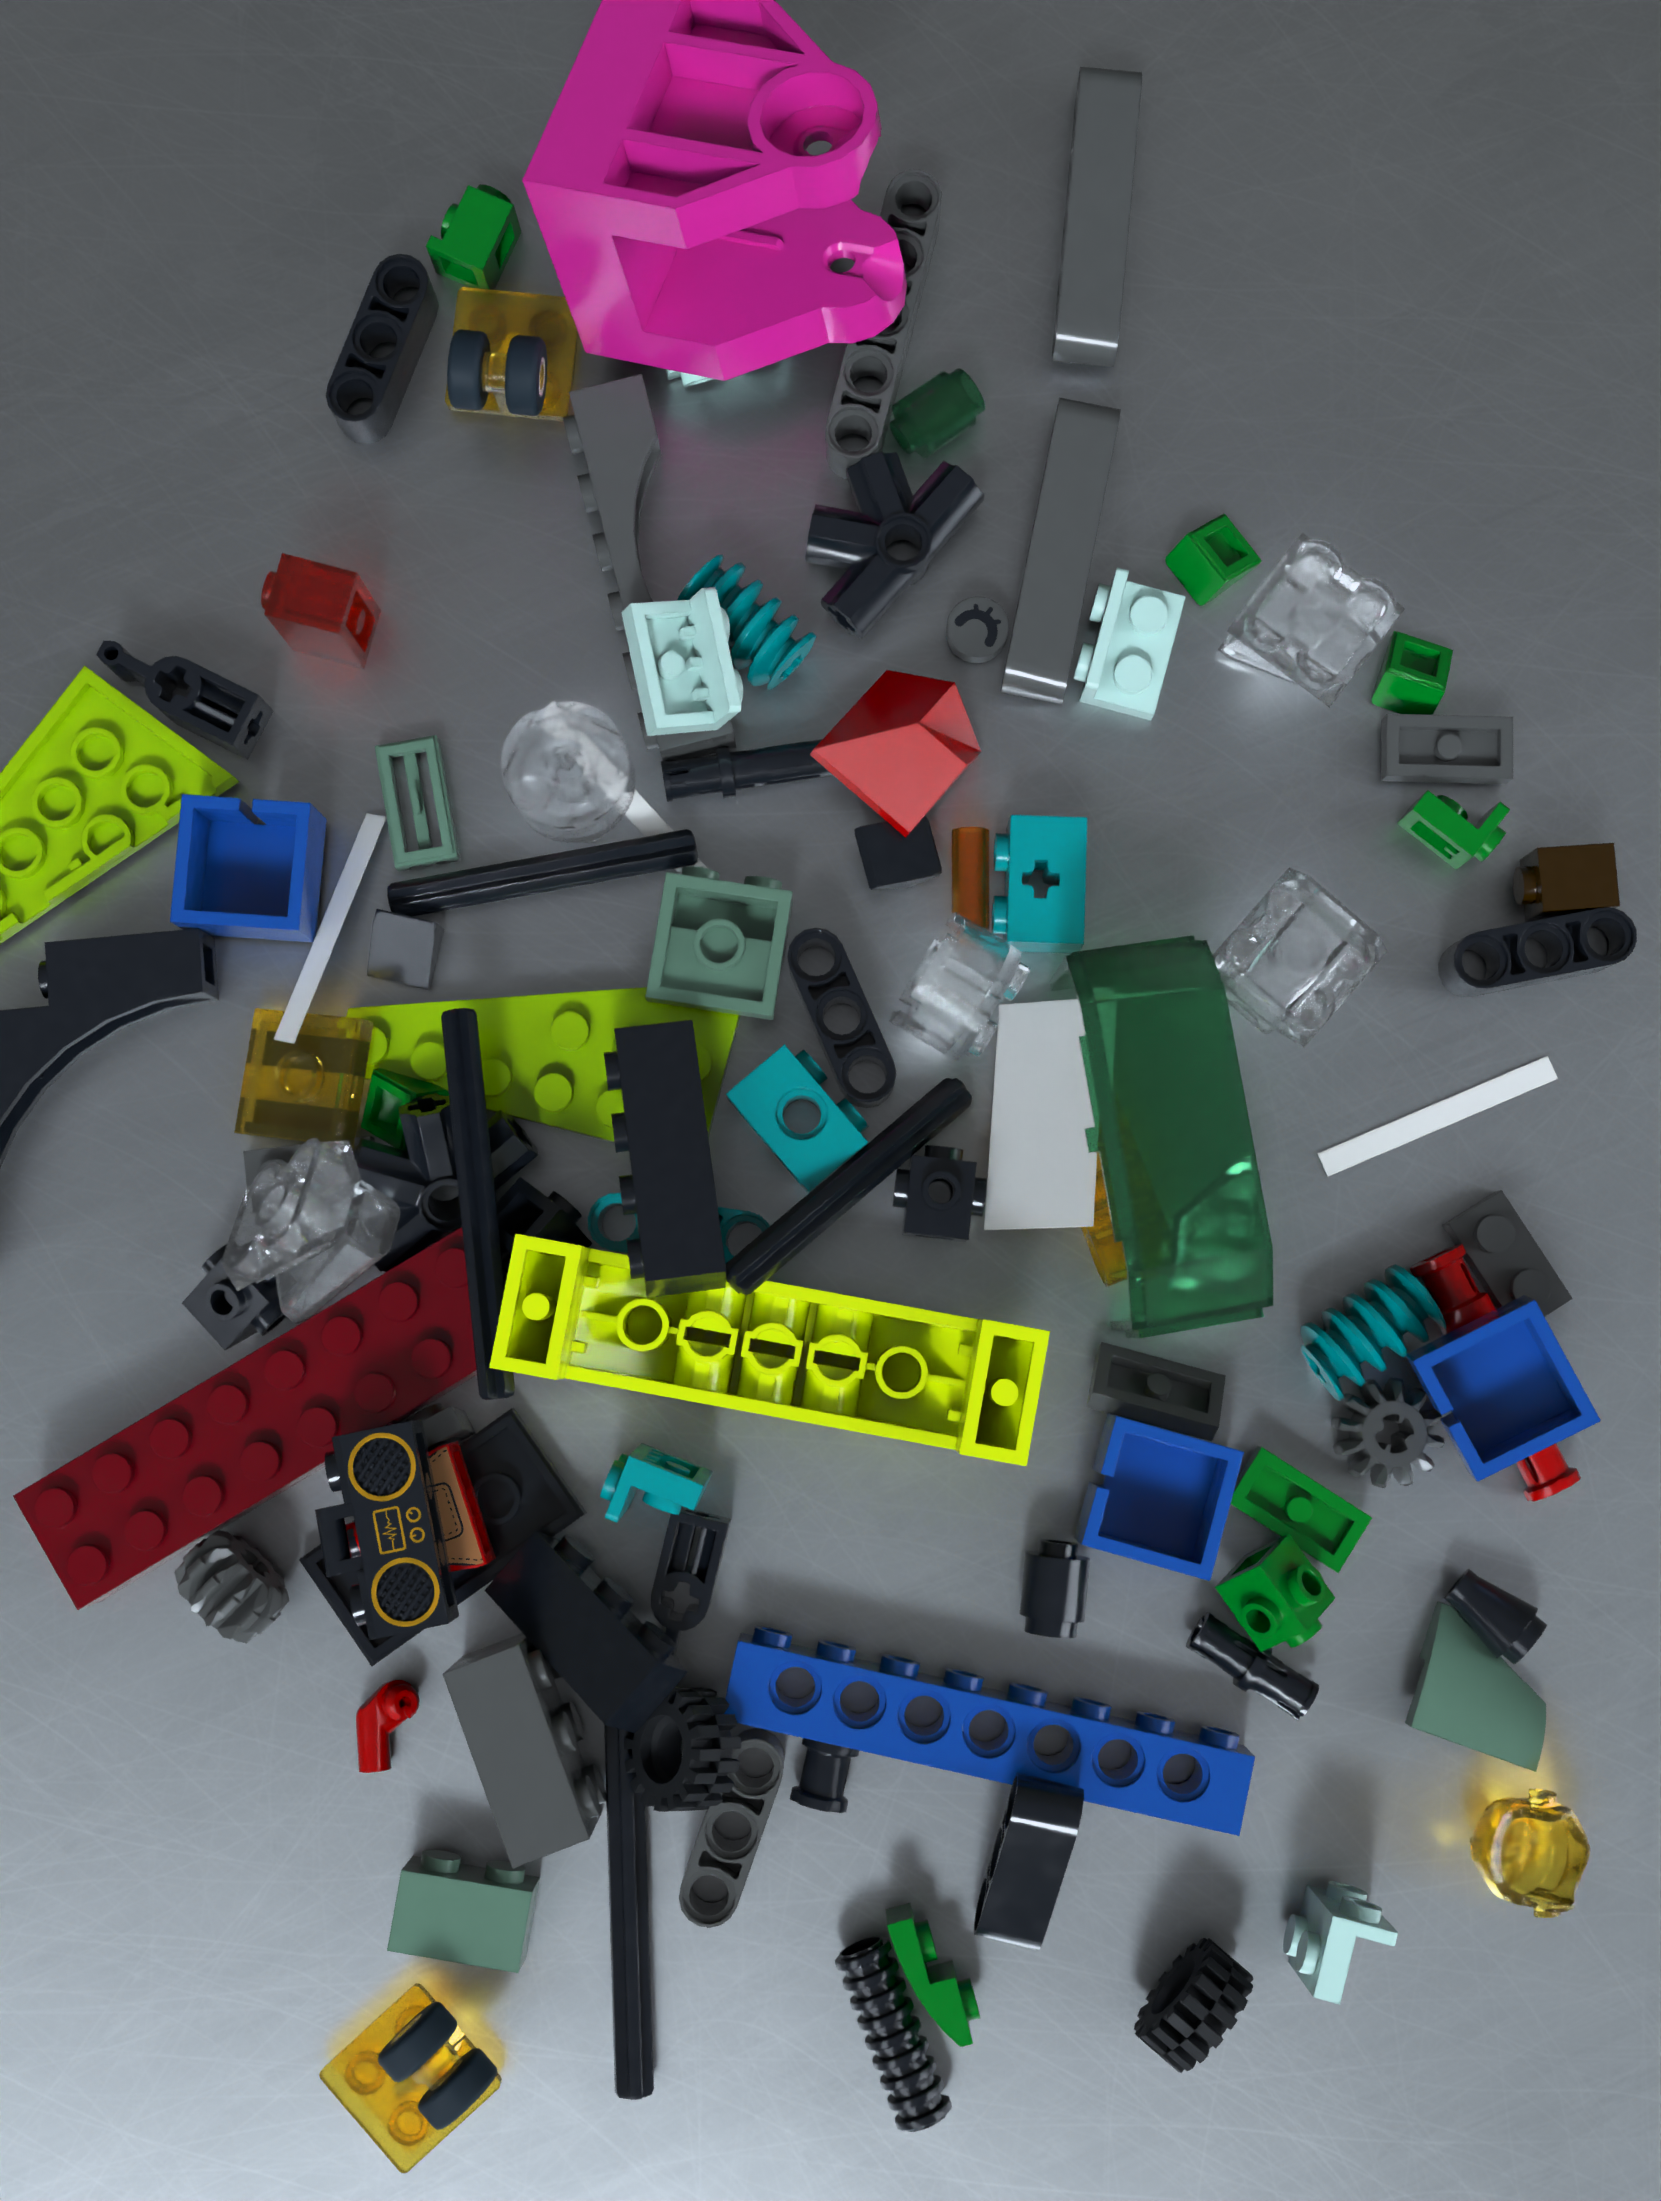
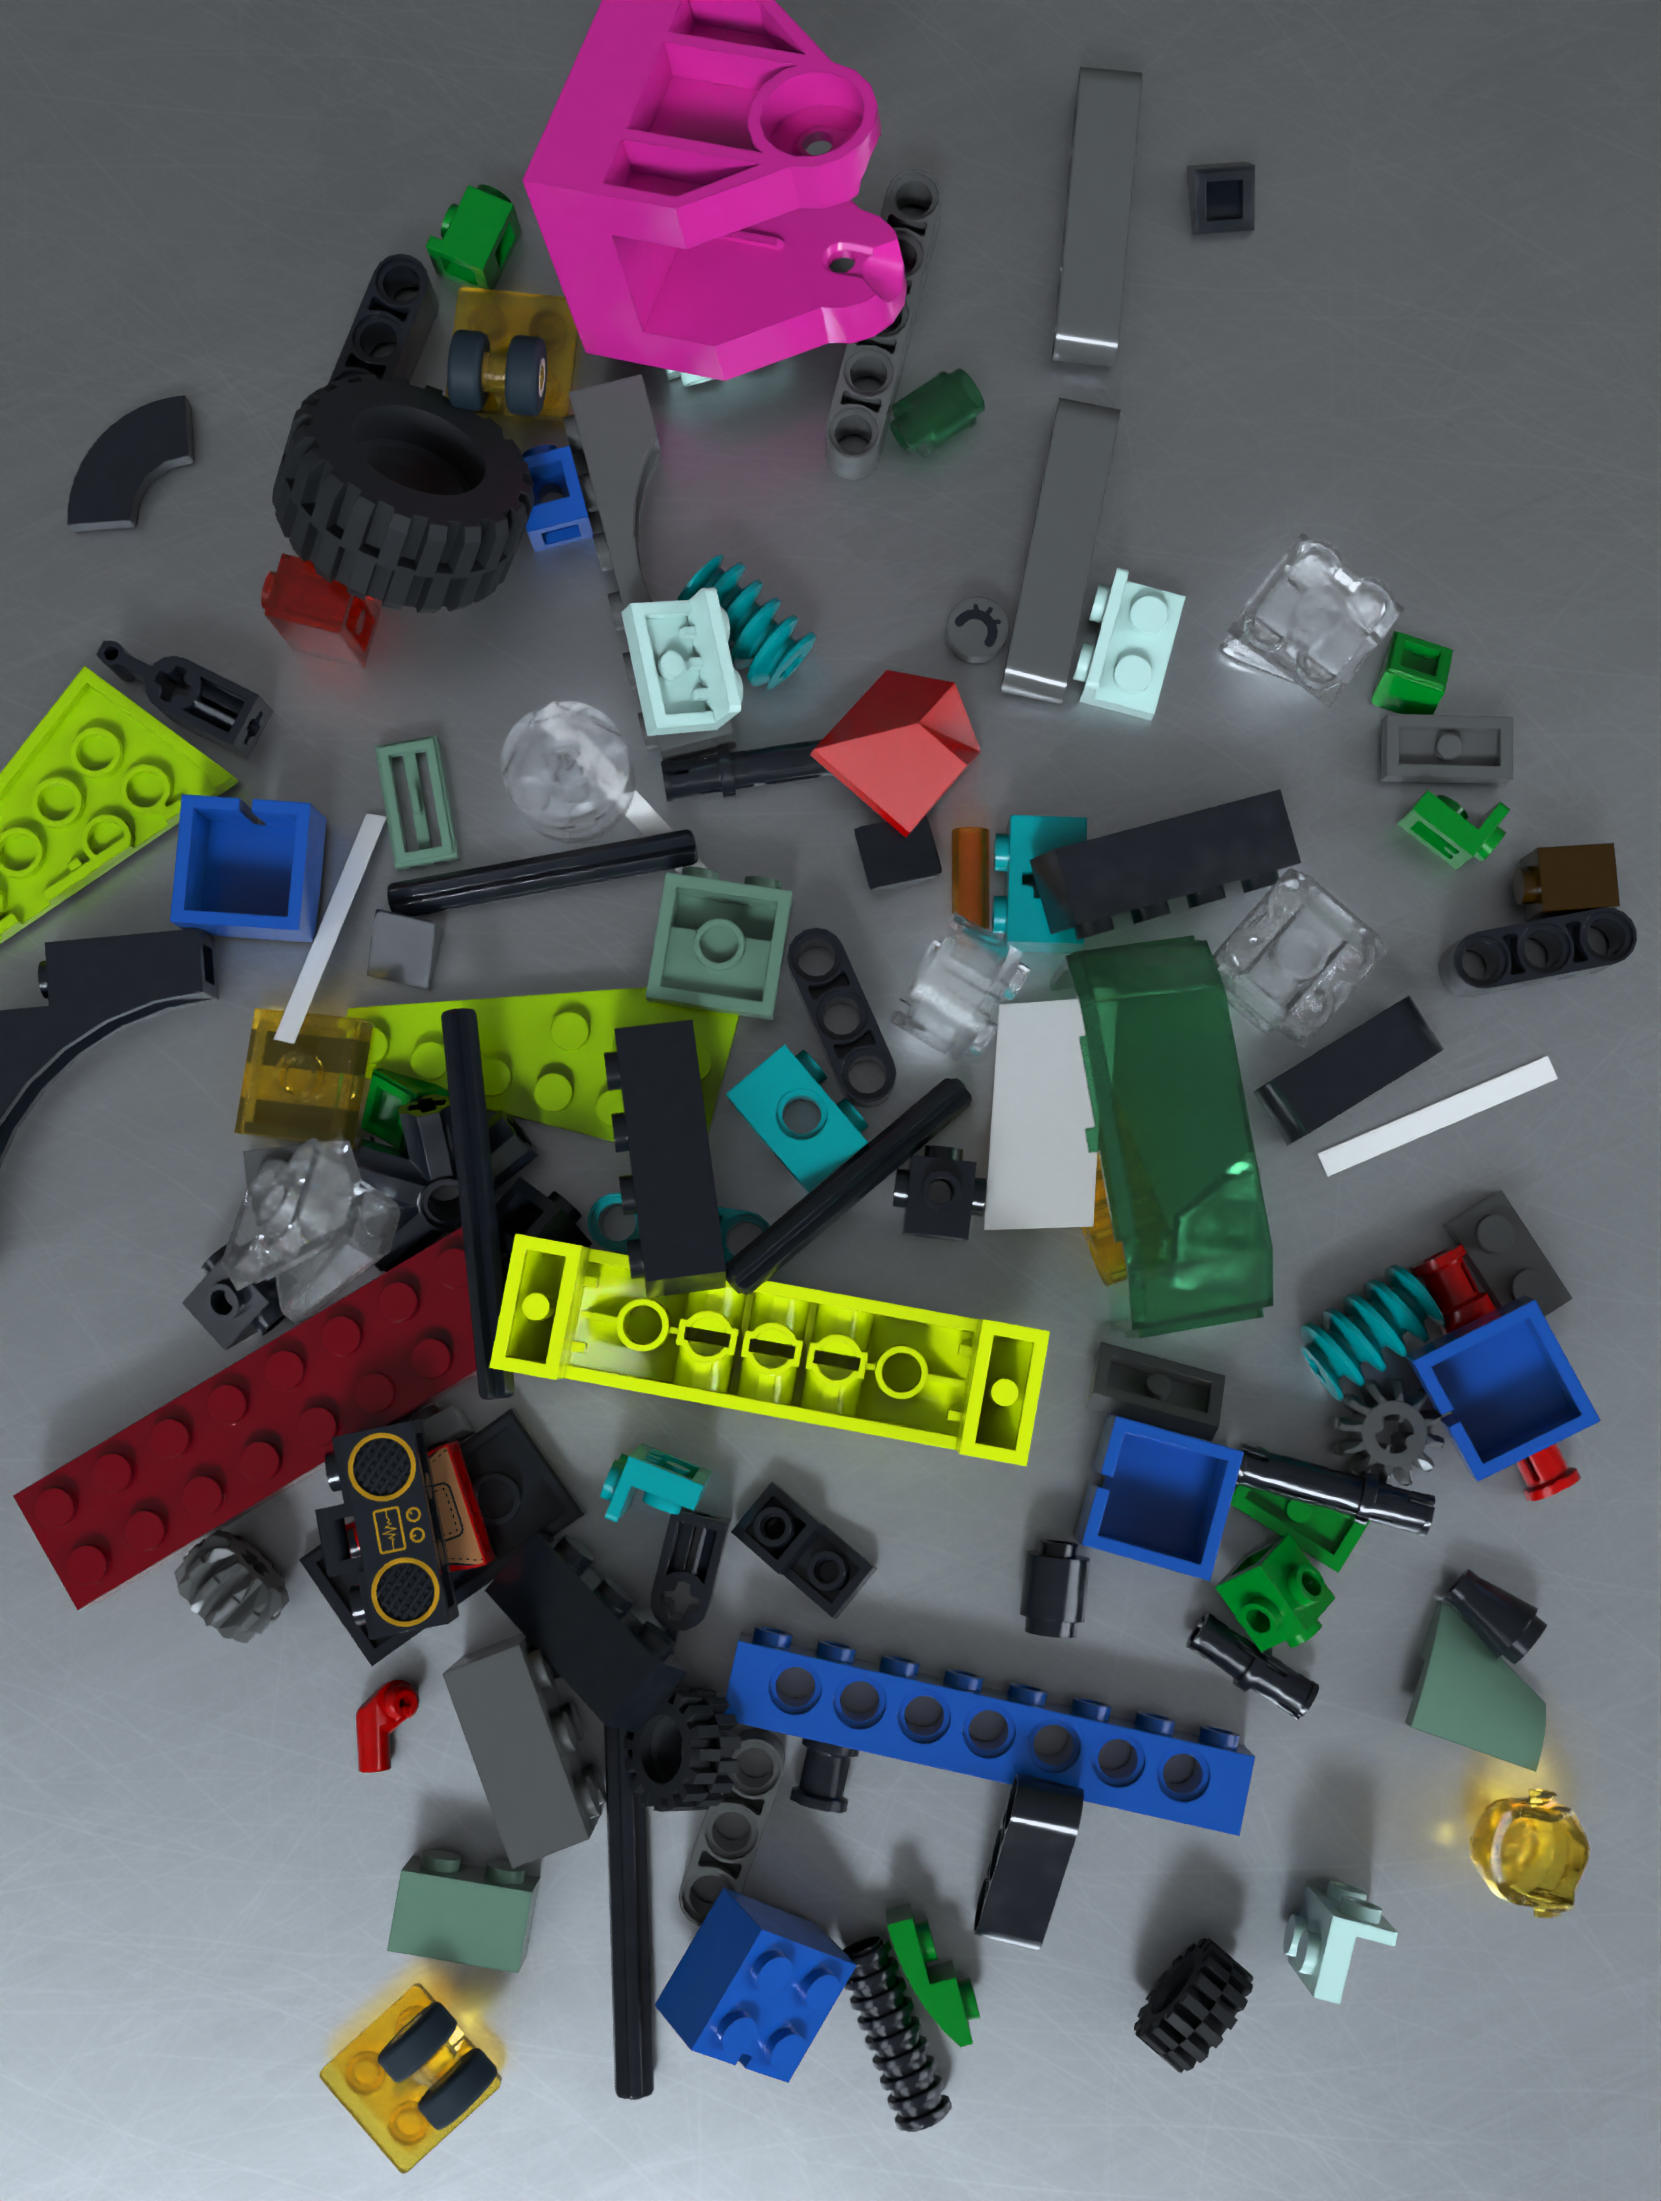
(127, 462): none -> black tile
(402, 494): none -> black tyre
(562, 519): none -> blue brick
(754, 1986): none -> blue piece
(804, 1550): none -> black slope
(885, 515): black piece -> none
(1165, 862): none -> black brick
(1212, 559): green slope -> none
(1221, 197): none -> black slope
(1346, 1493): none -> black pin
(1348, 1070): none -> black beam

